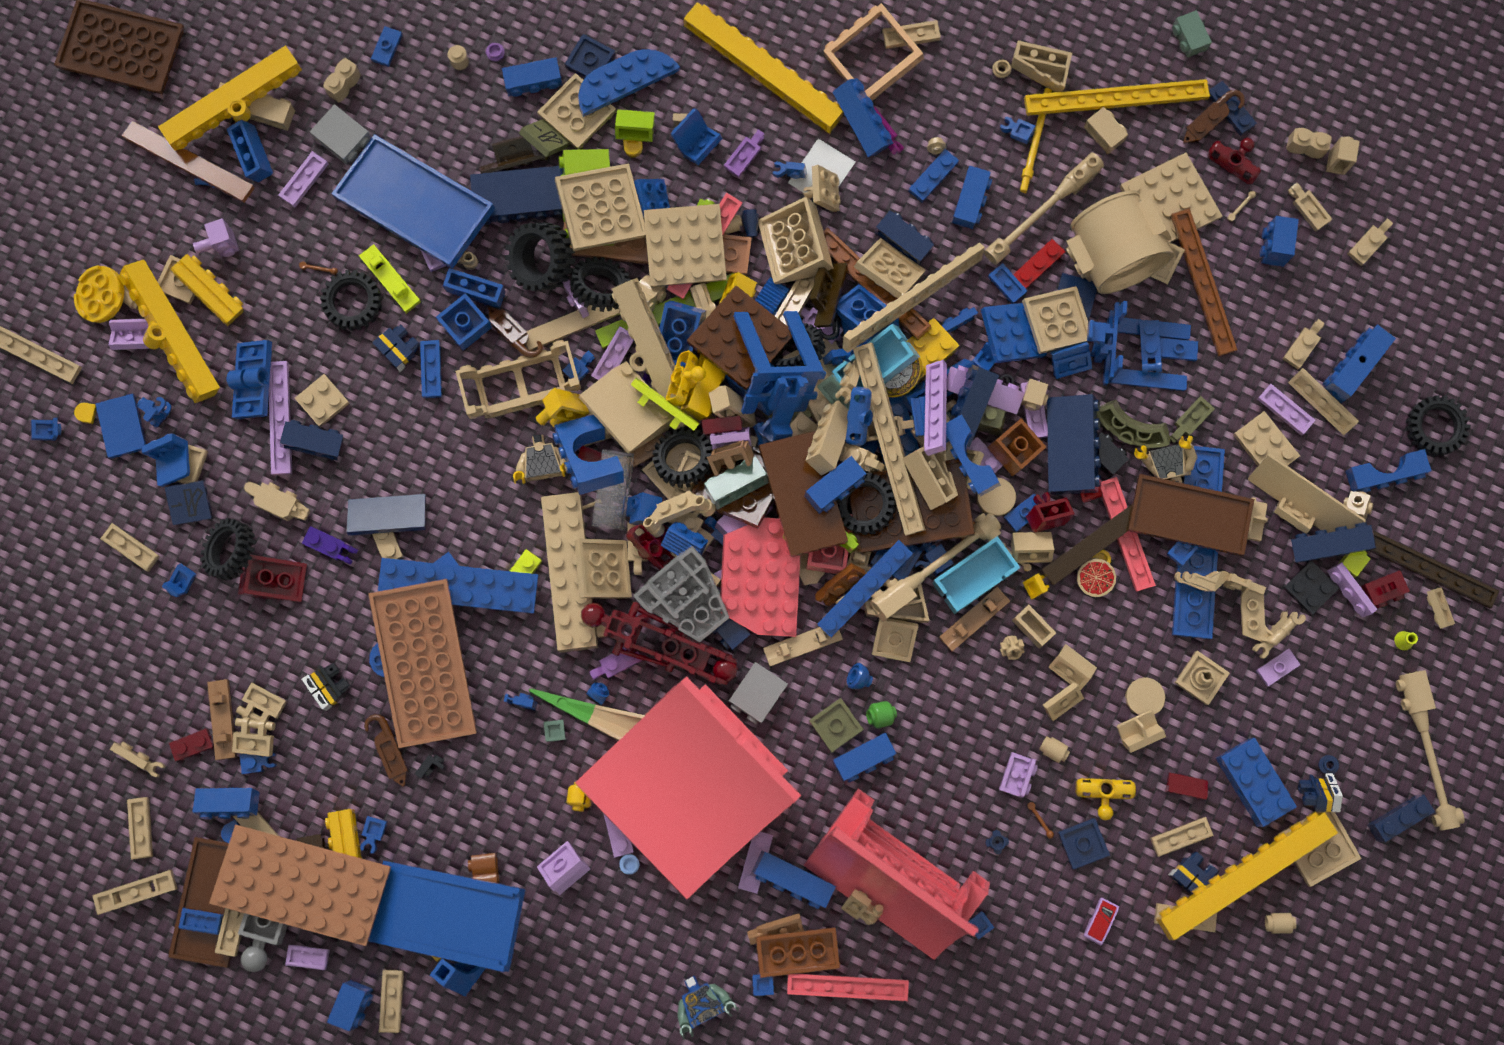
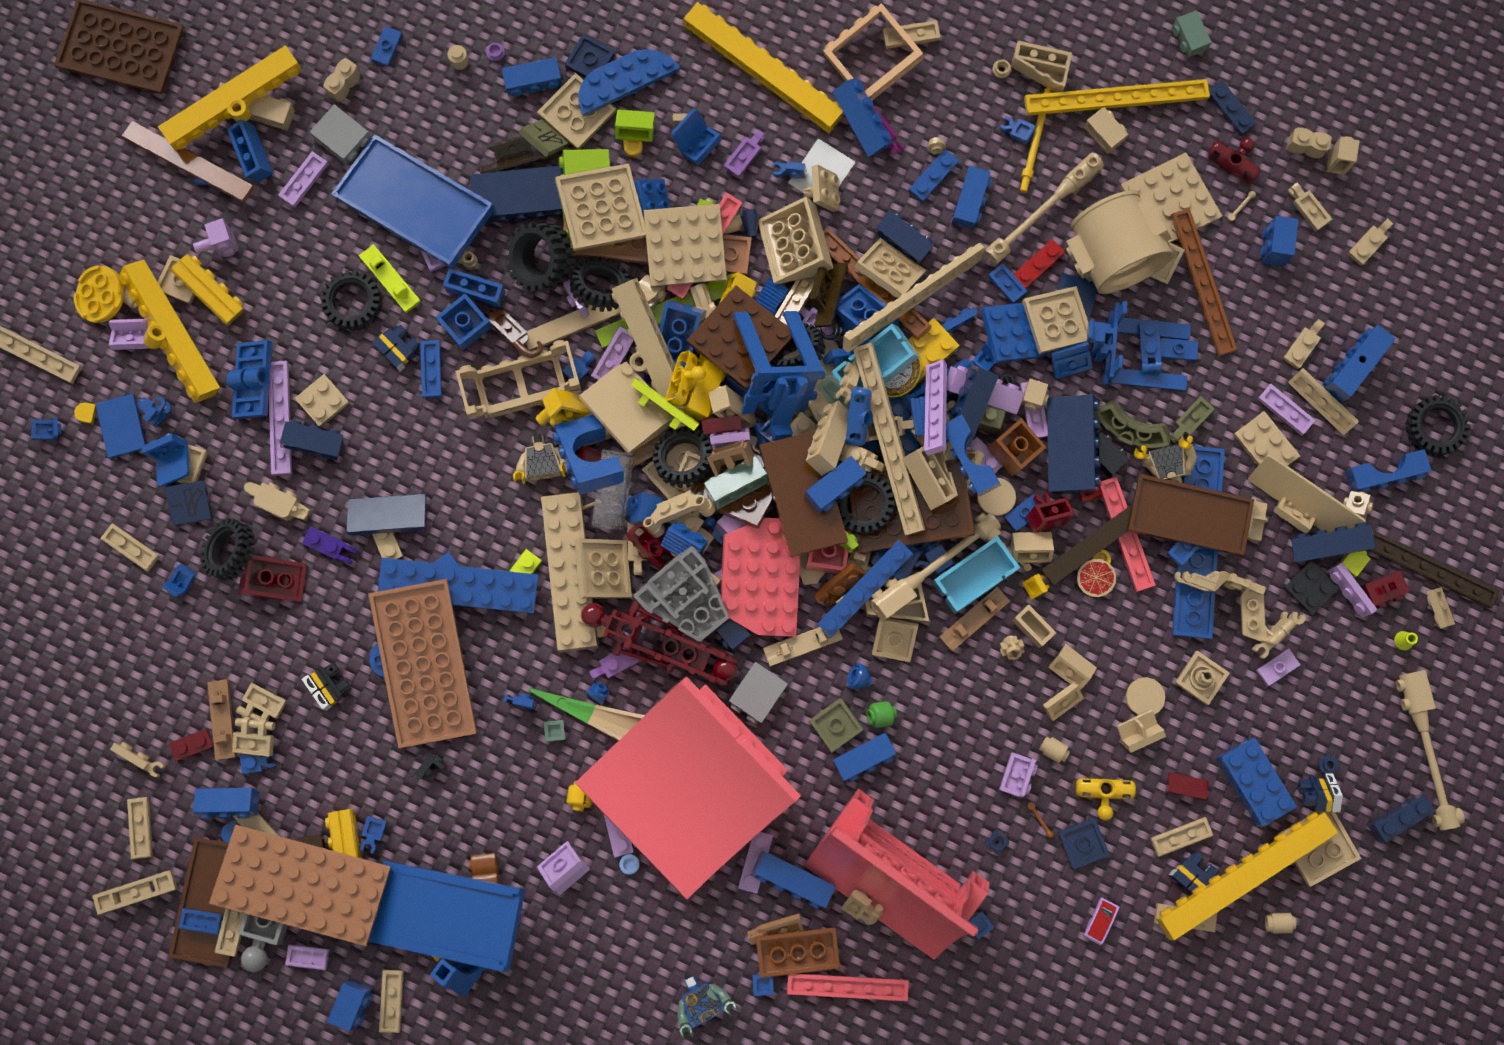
(303, 266): dark orange hinge -> none
(388, 750): reddish brown plate -> none
(1211, 117): reddish brown plate -> none

